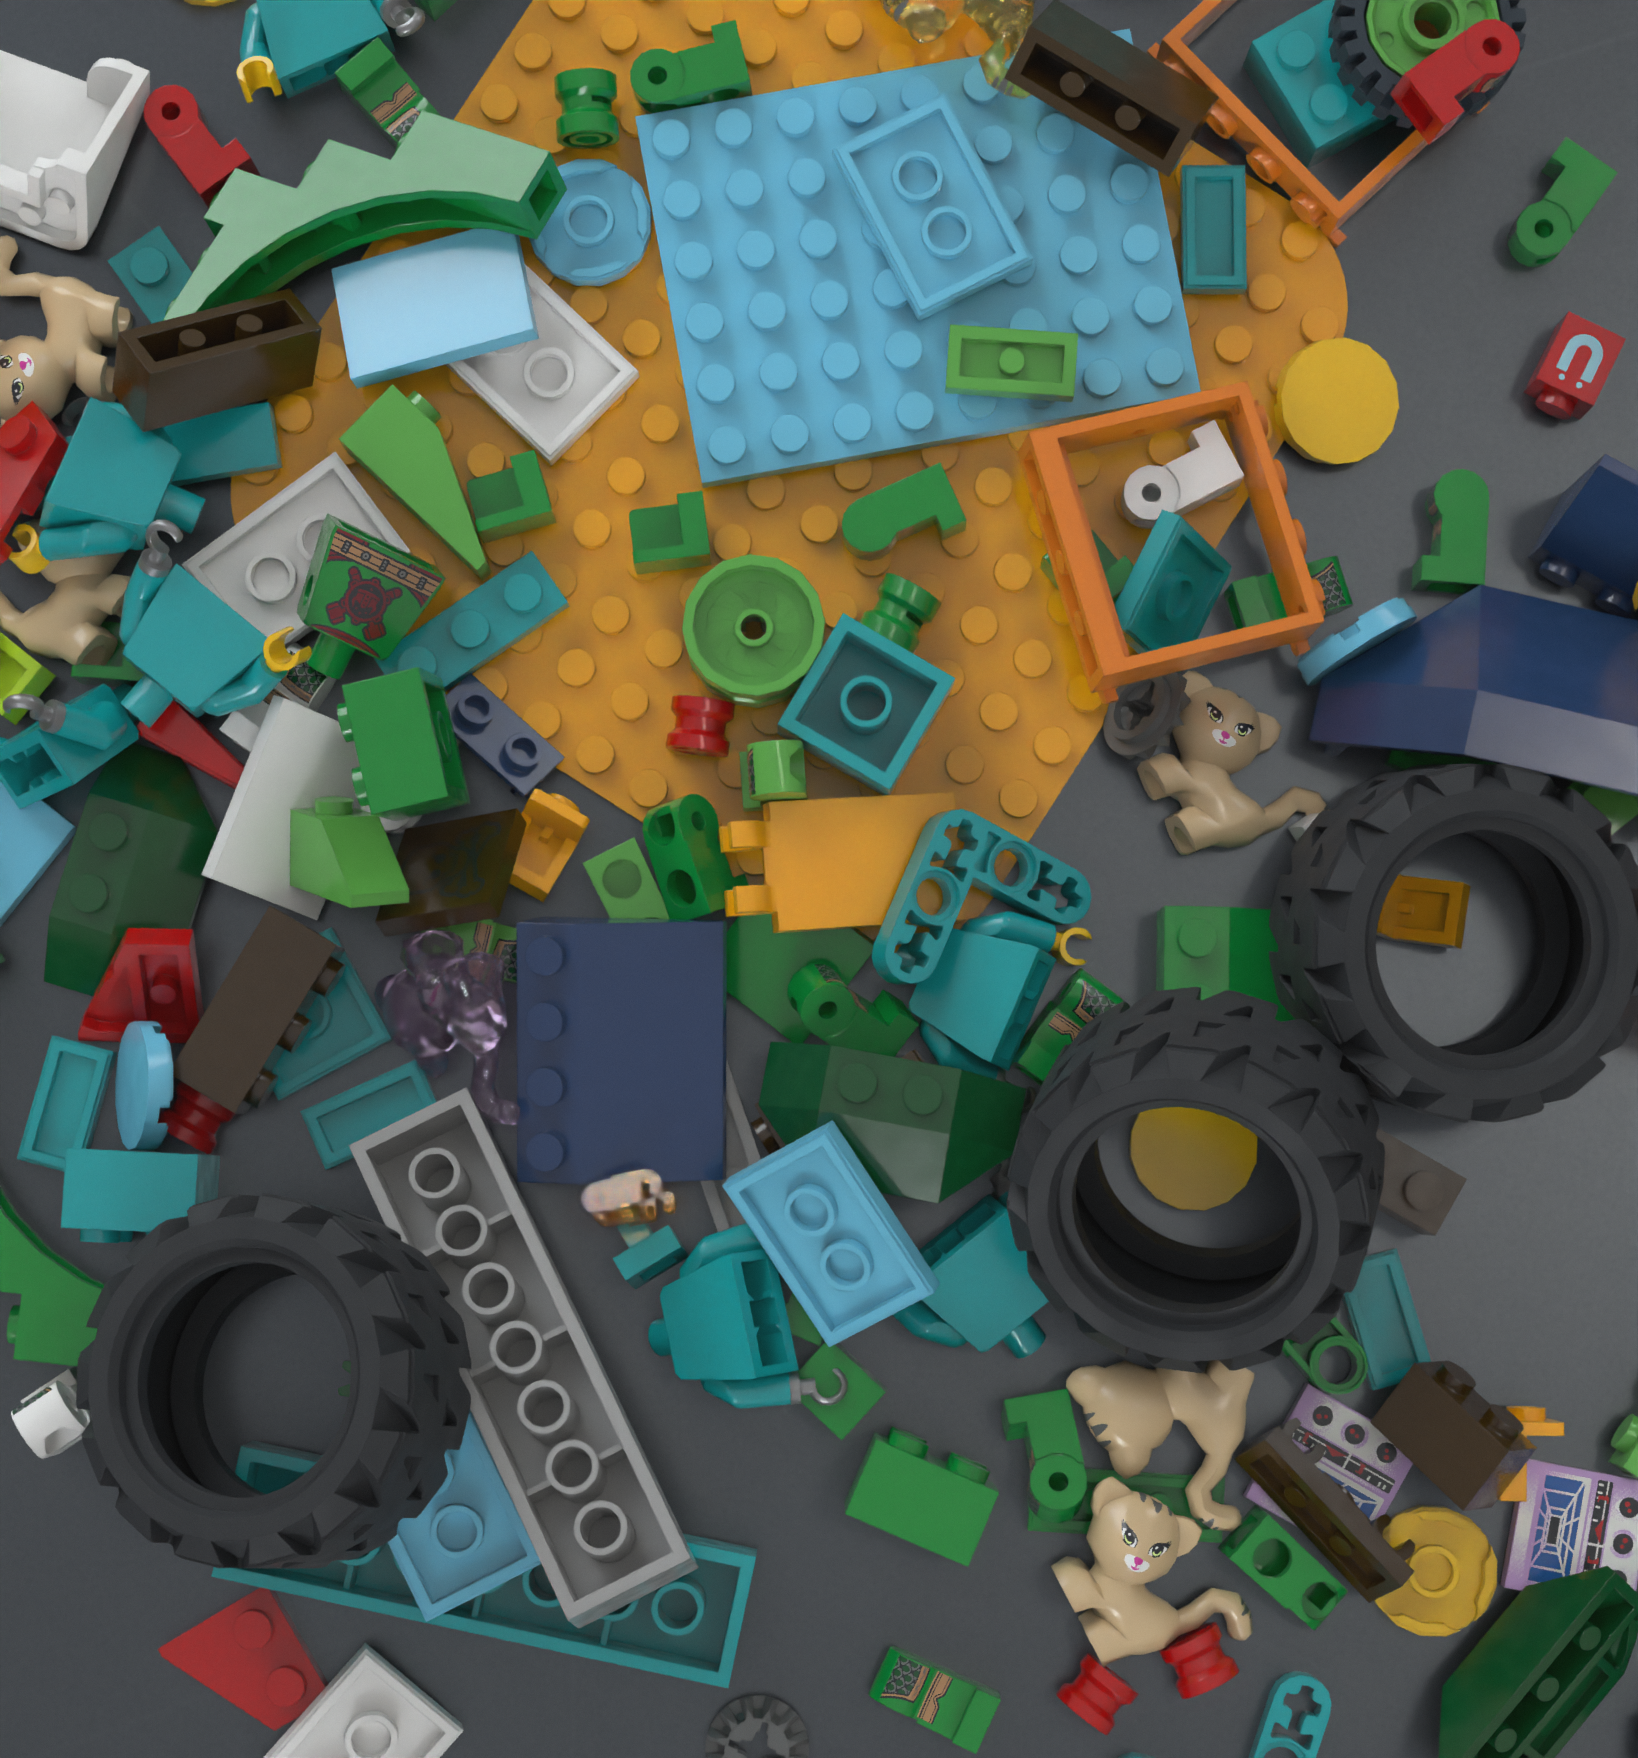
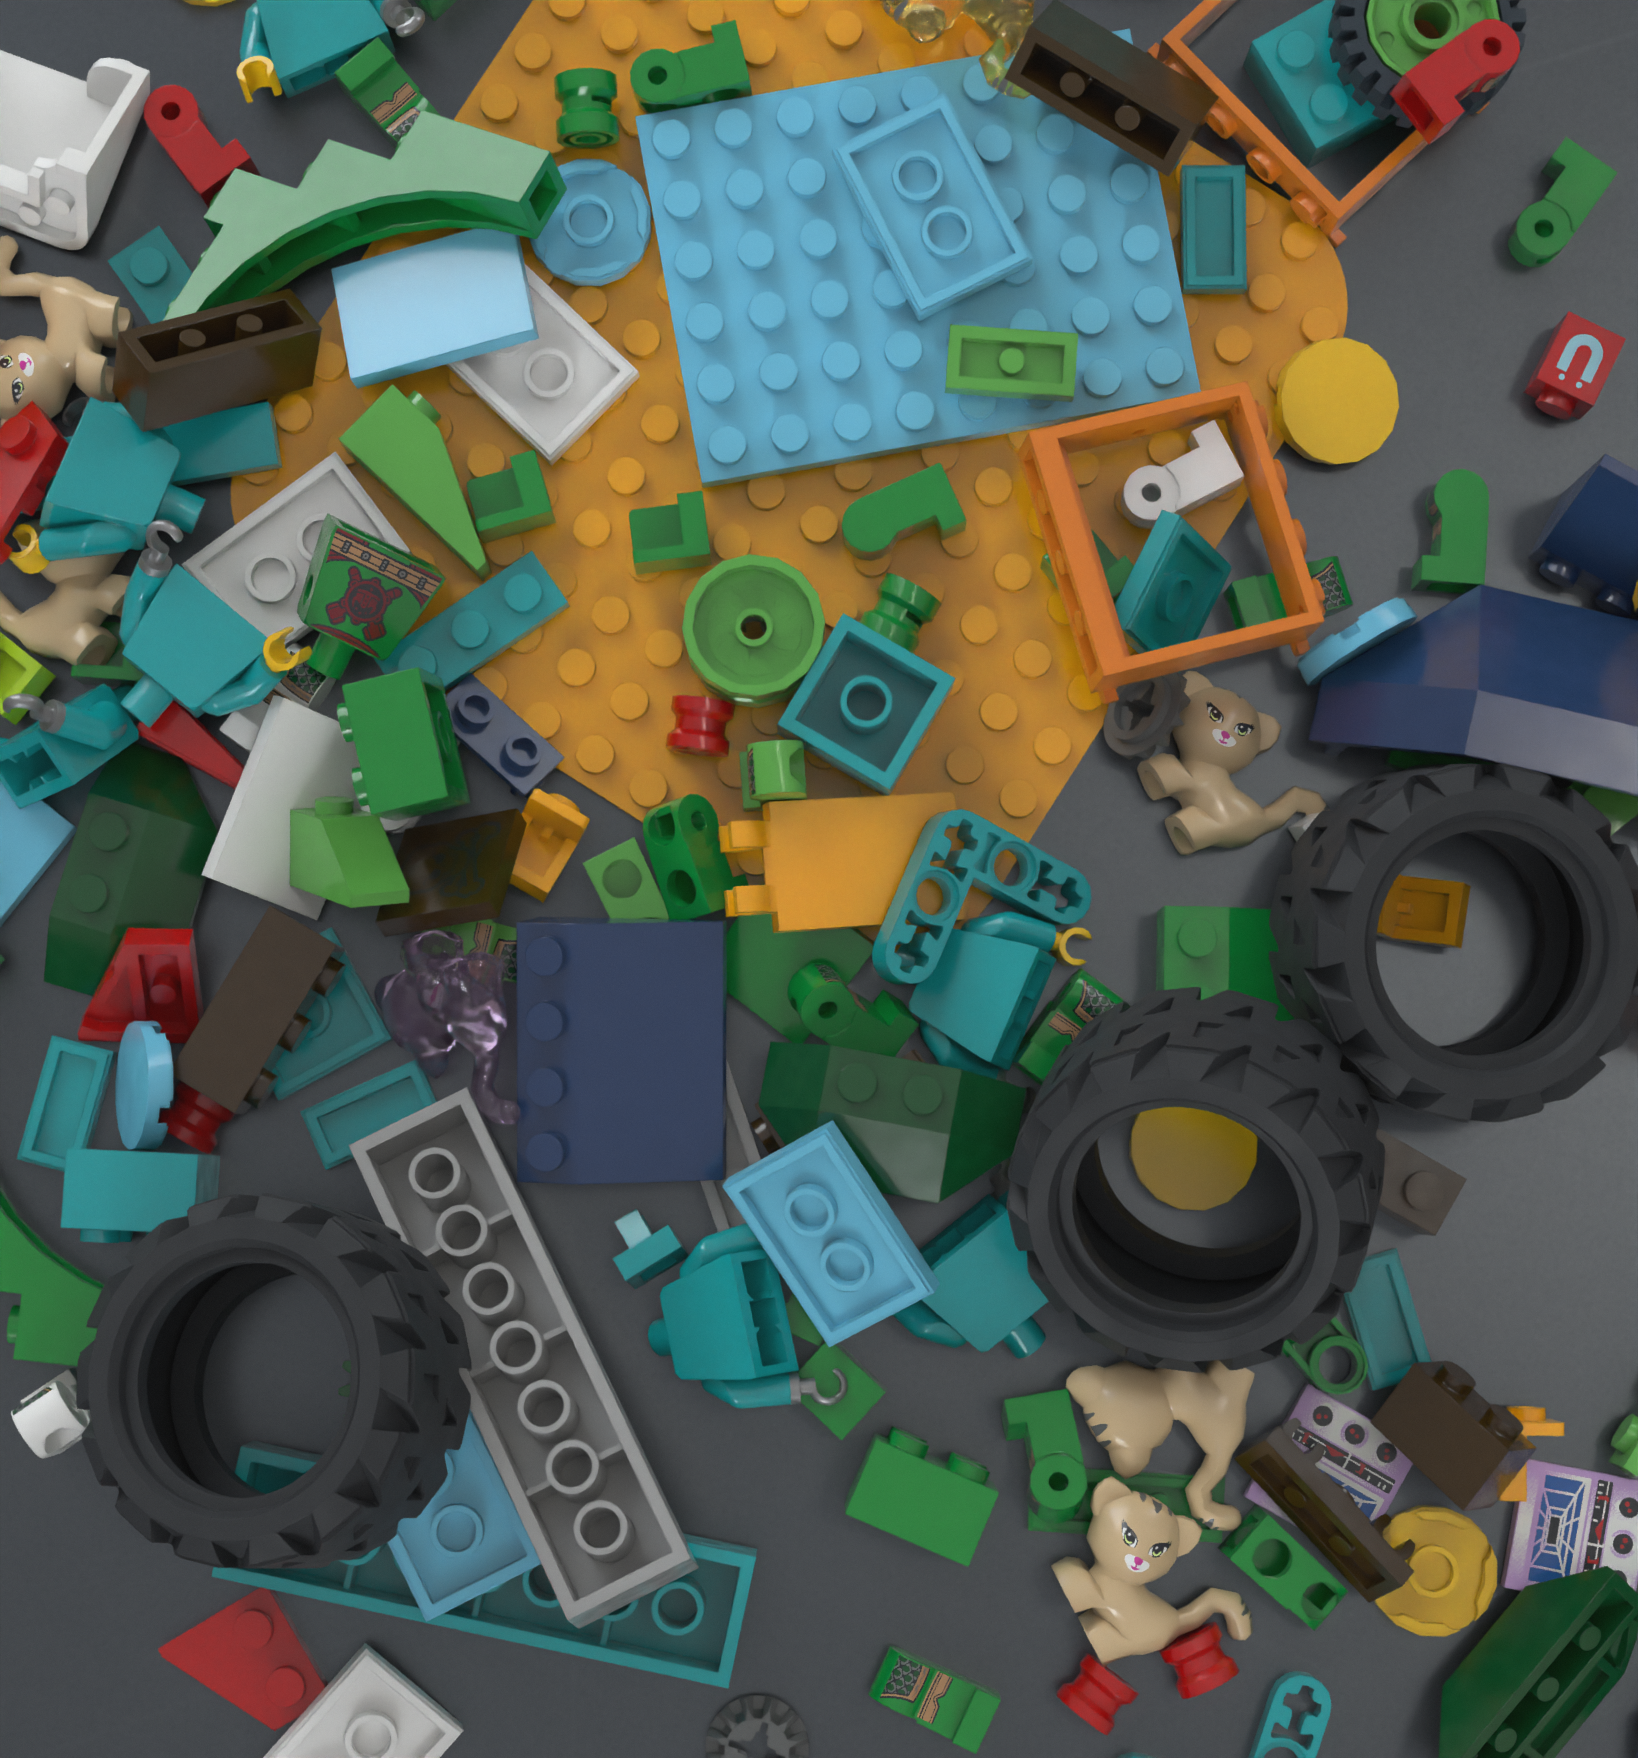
(624, 1200): clear orange piece -> none

